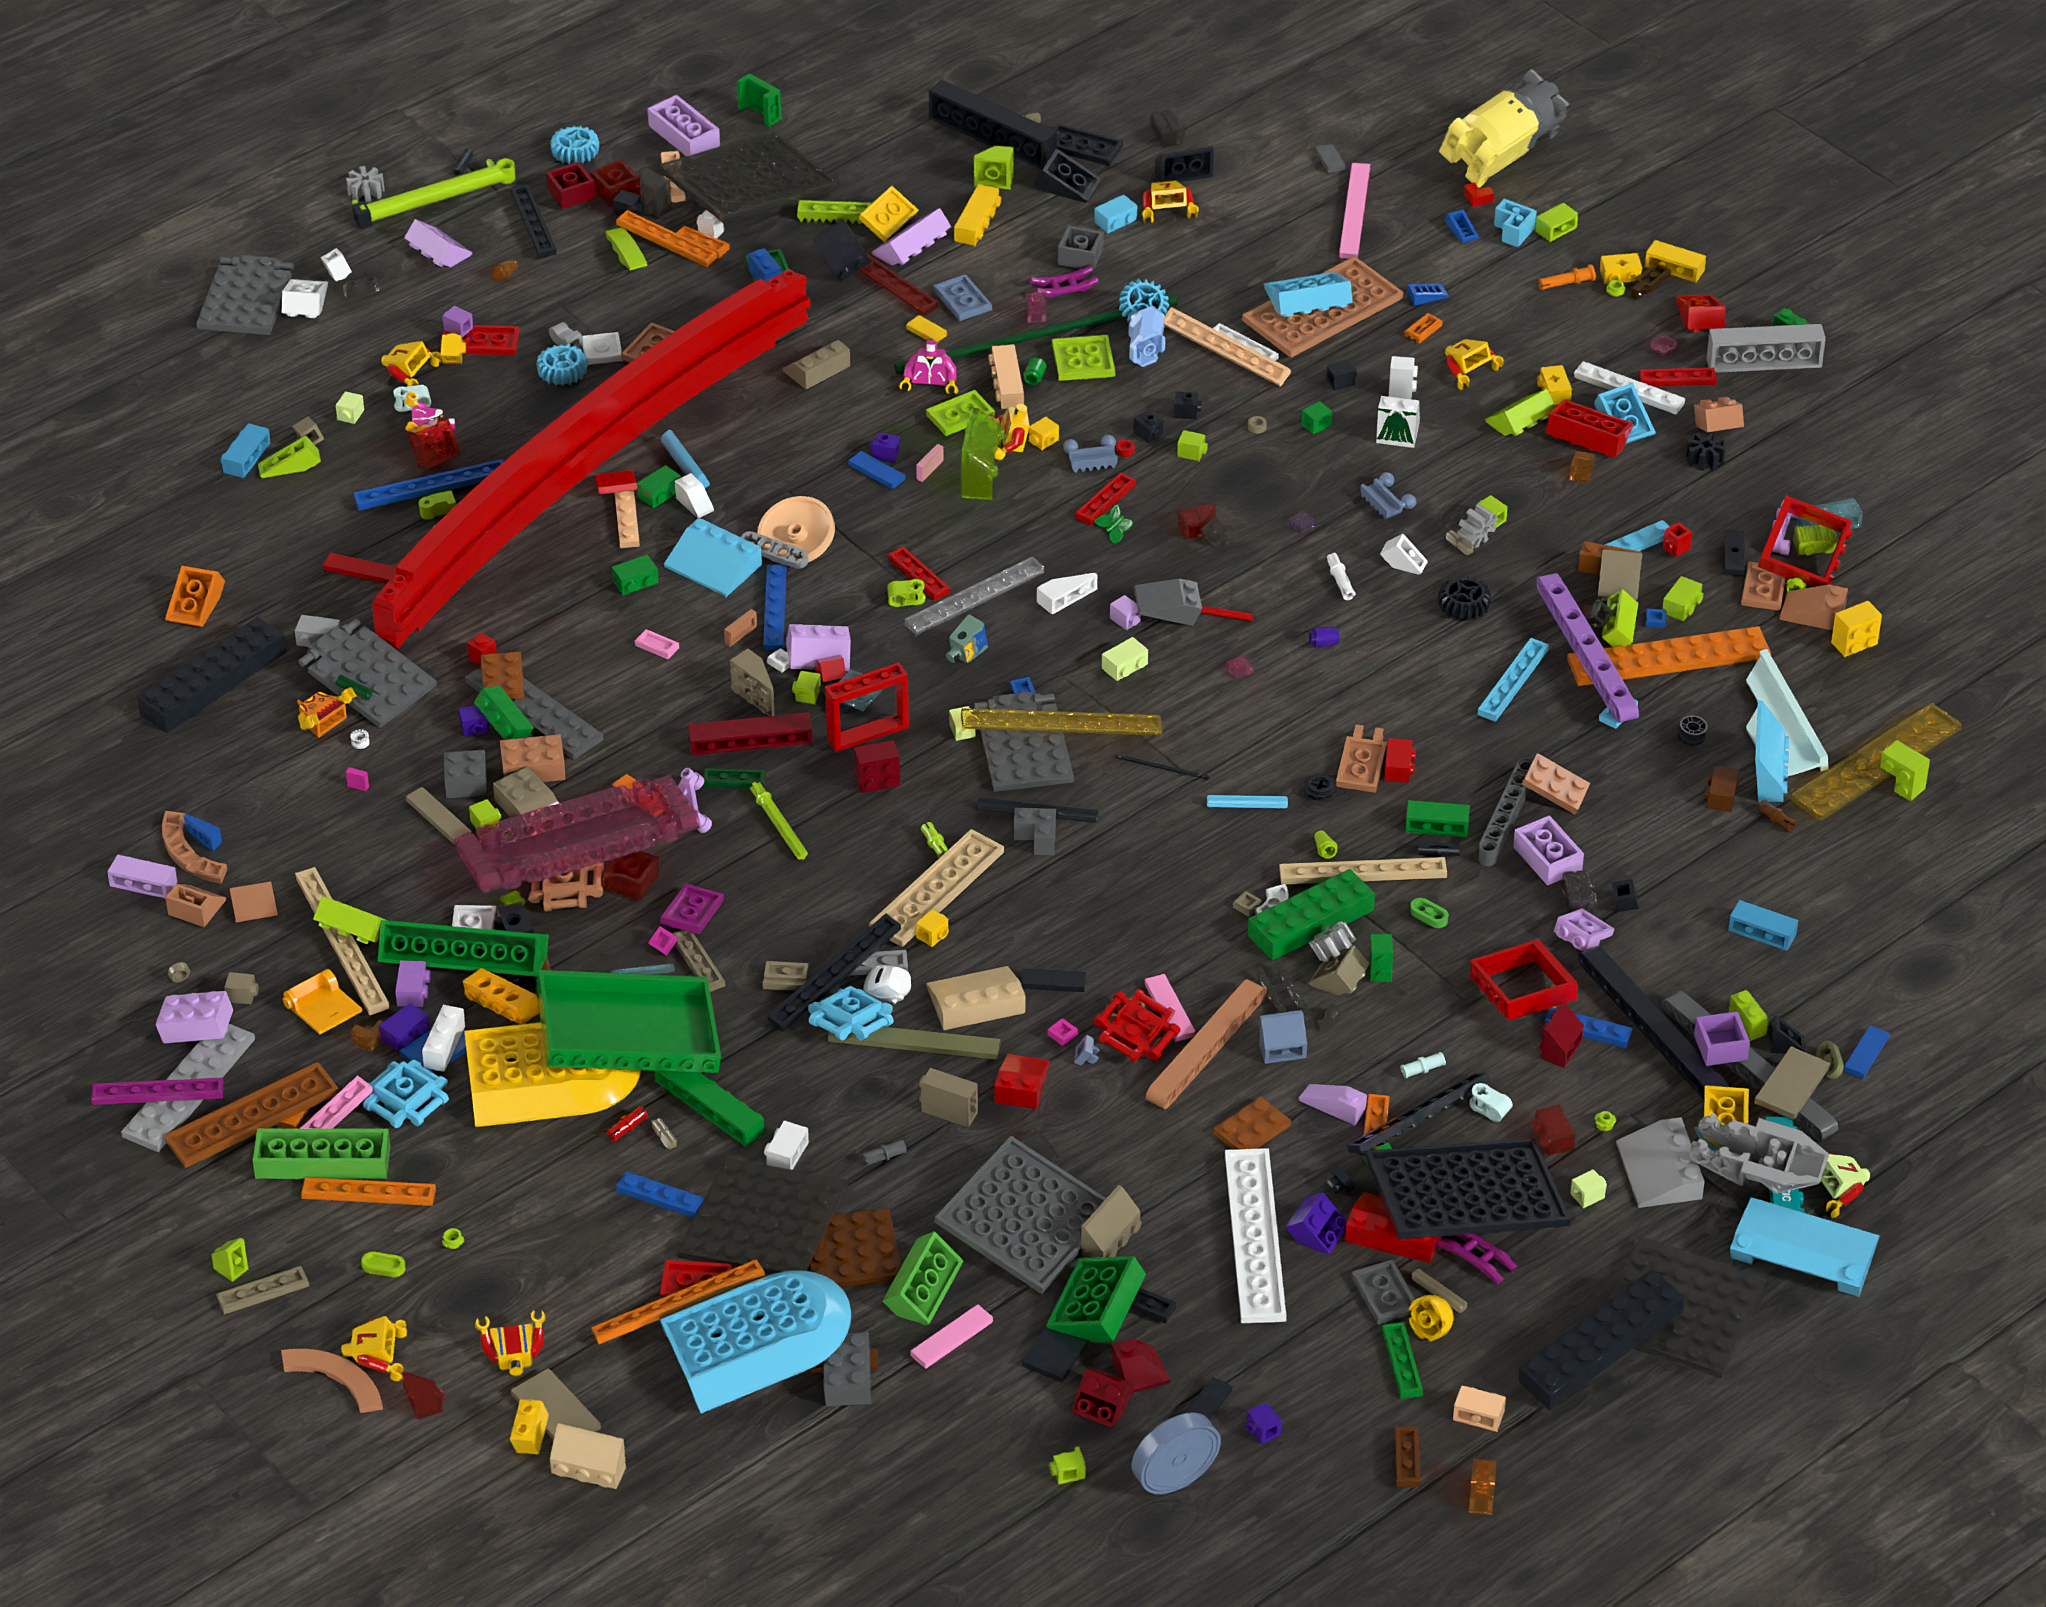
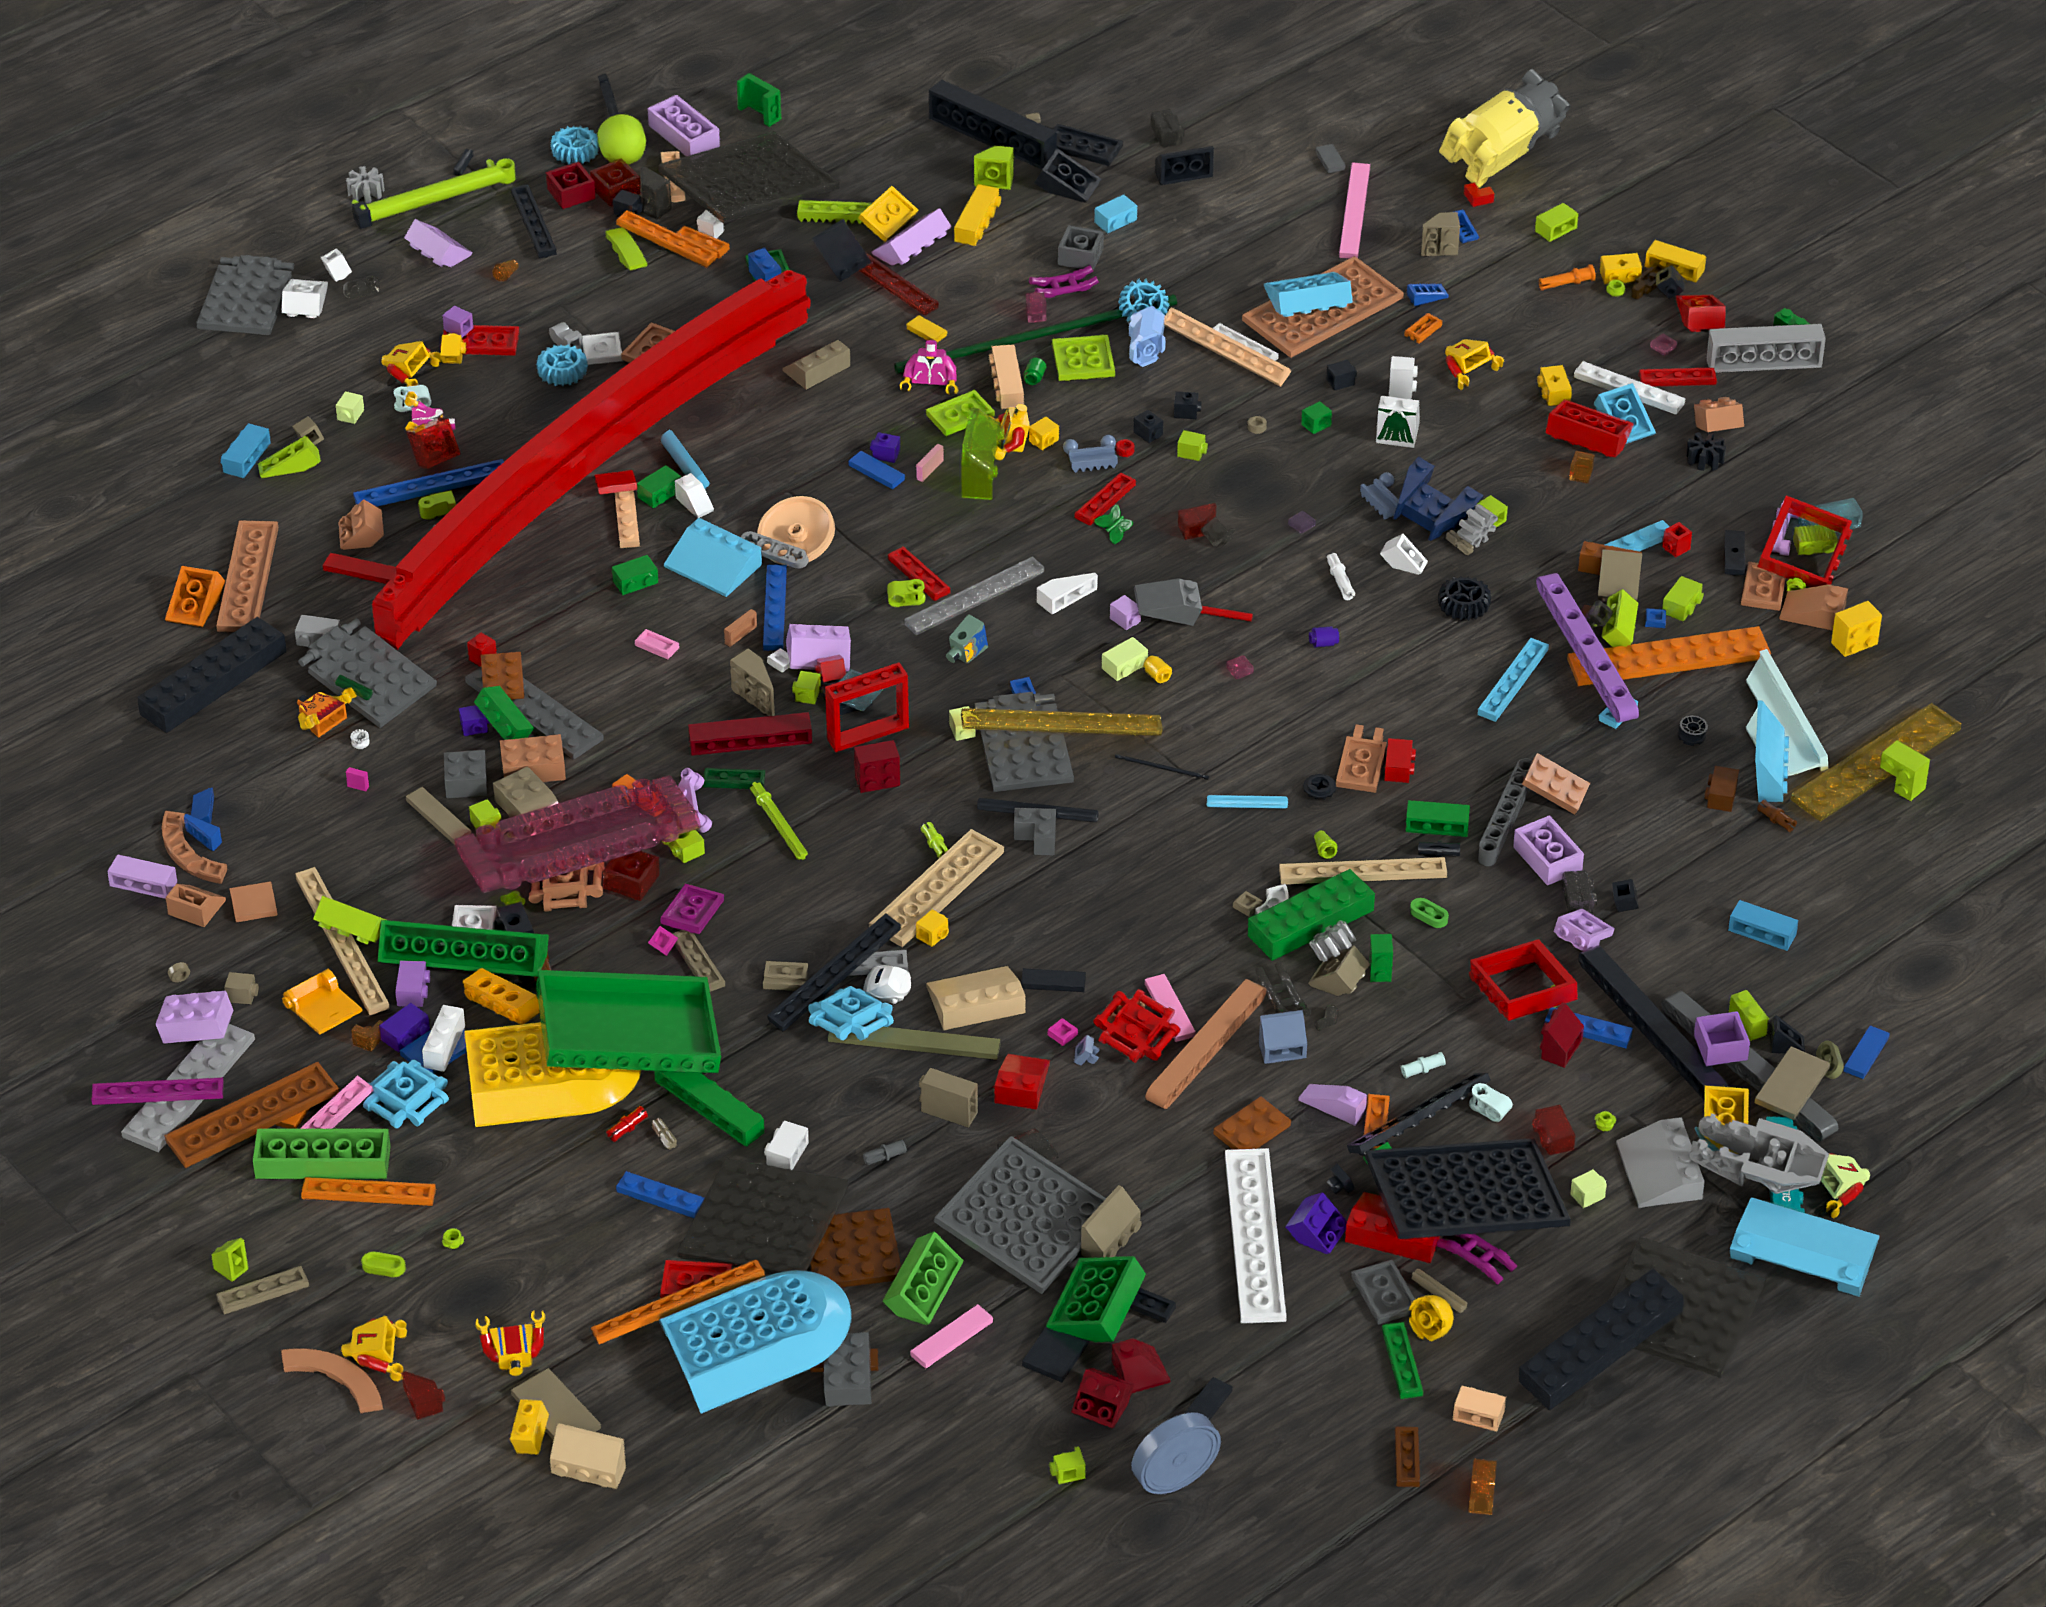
(203, 805): none -> blue slope
(247, 574): none -> nougat plate
(361, 526): none -> nougat slope
(620, 134): none -> lime piece
(650, 970): clear light blue tile -> none
(687, 846): none -> lime brick
(962, 297): sand blue tile -> none
(1157, 669): none -> yellow brick
(1167, 195): torso -> none
(1263, 1423): dark purple brick -> none
(1429, 506): none -> dark blue wedge
(1441, 235): none -> dark tan slope
(1515, 221): medium azure brick -> none
(1522, 413): lime slope -> none
(1670, 282): none -> black brick

